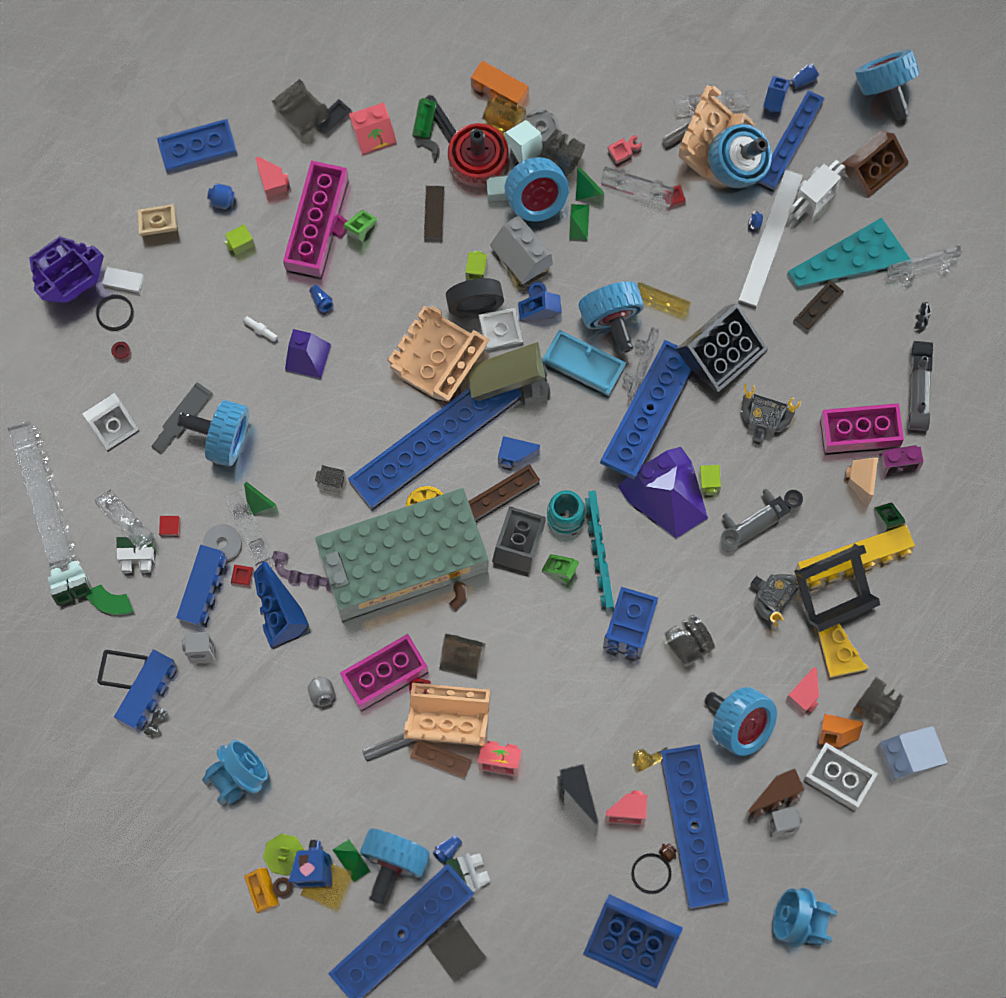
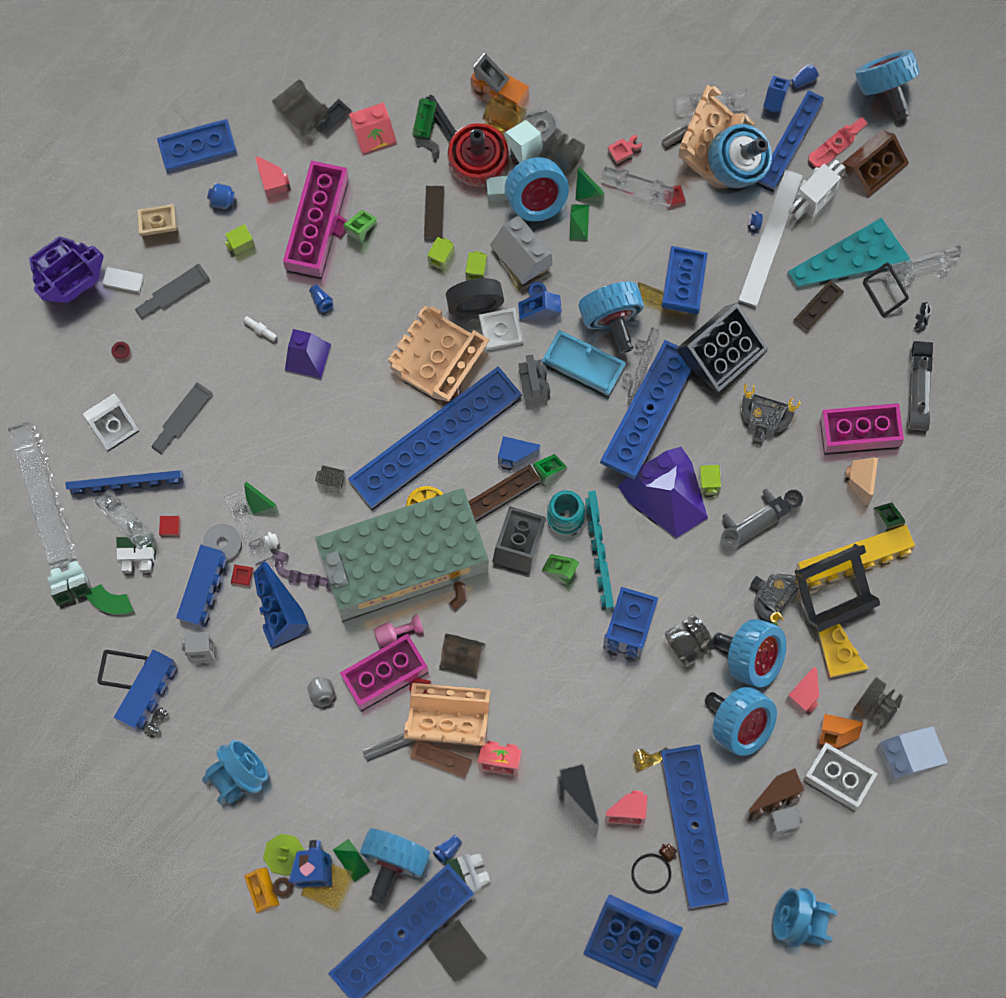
(107, 298): black piece -> none
(132, 480): none -> blue plate
(173, 290): none -> dark grey piece
(223, 433): dark azure wheel -> none
(271, 540): none -> white plate
(387, 633): none -> bright pink piece
(441, 252): none -> lime brick
(488, 71): none -> dark grey slope
(506, 372): olive slope -> none
(549, 468): none -> green slope
(684, 280): none -> blue tile
(754, 652): none -> dark azure wheel
(830, 149): none -> coral piece
(898, 282): none -> black piece
(900, 457): magenta window -> none

